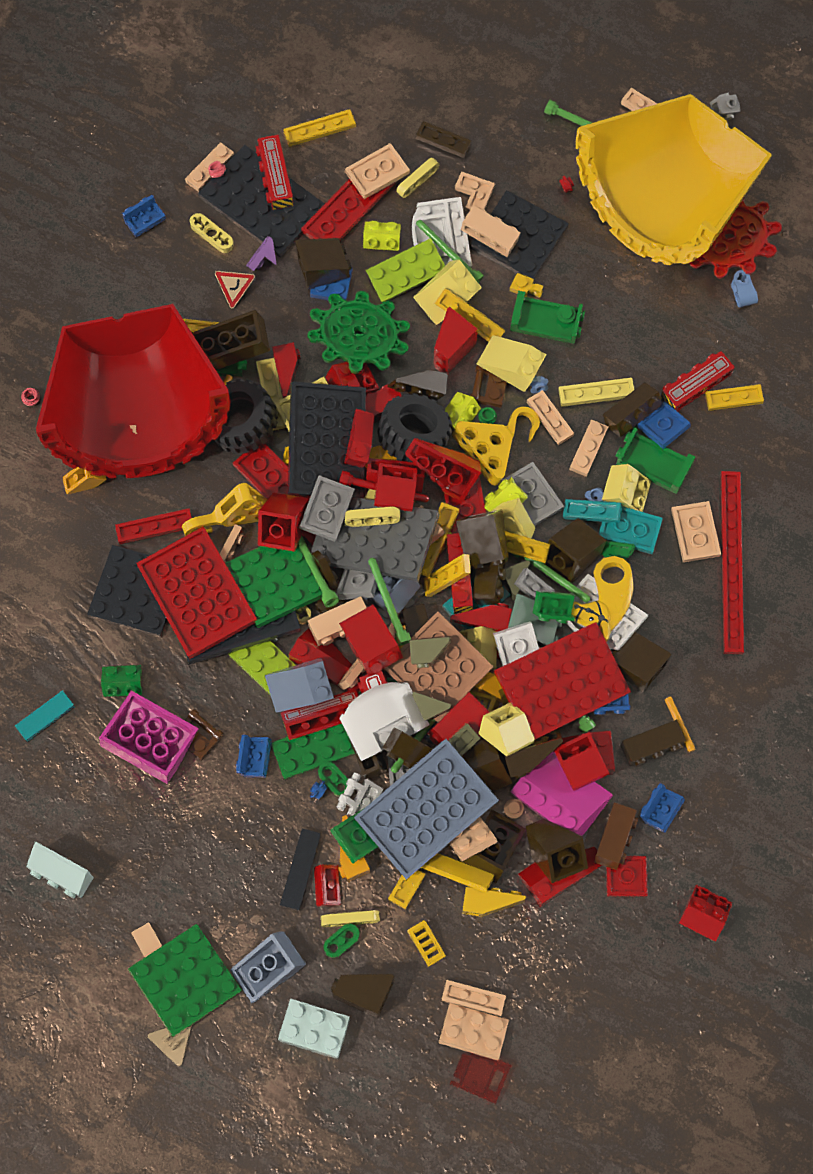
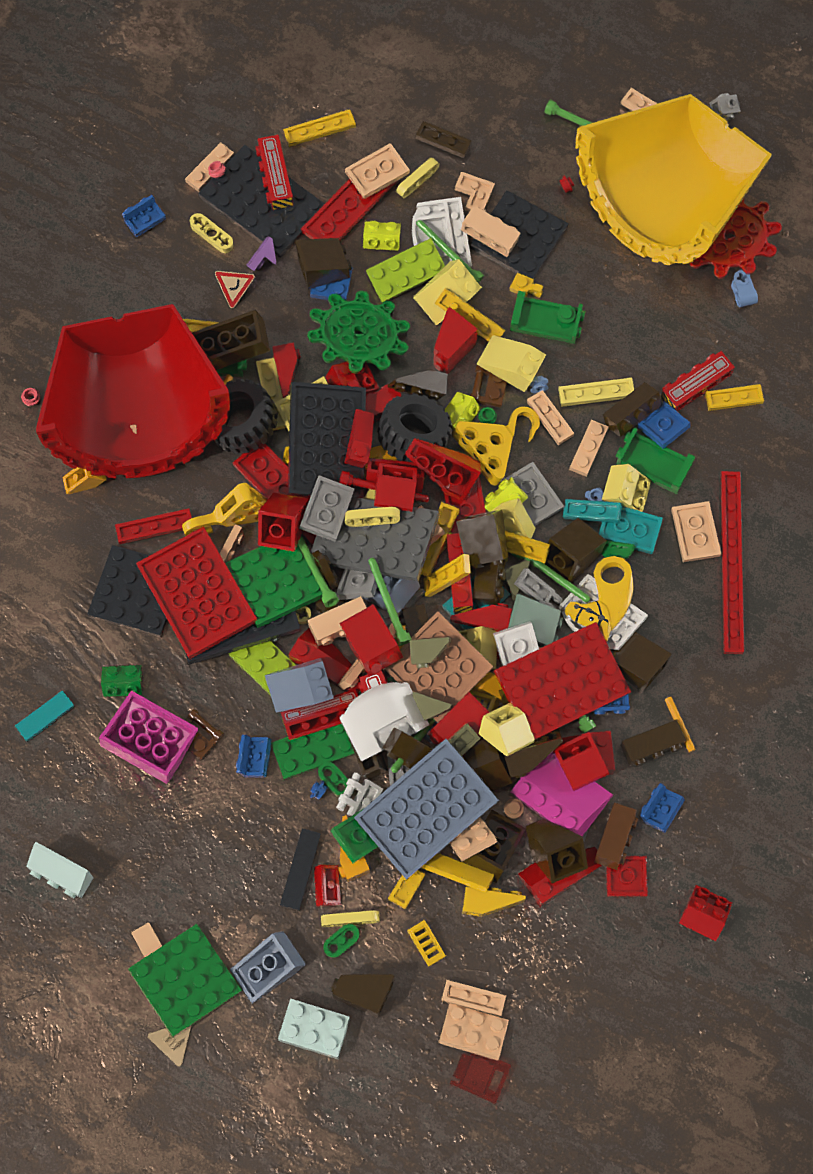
(553, 606): green bracket -> none

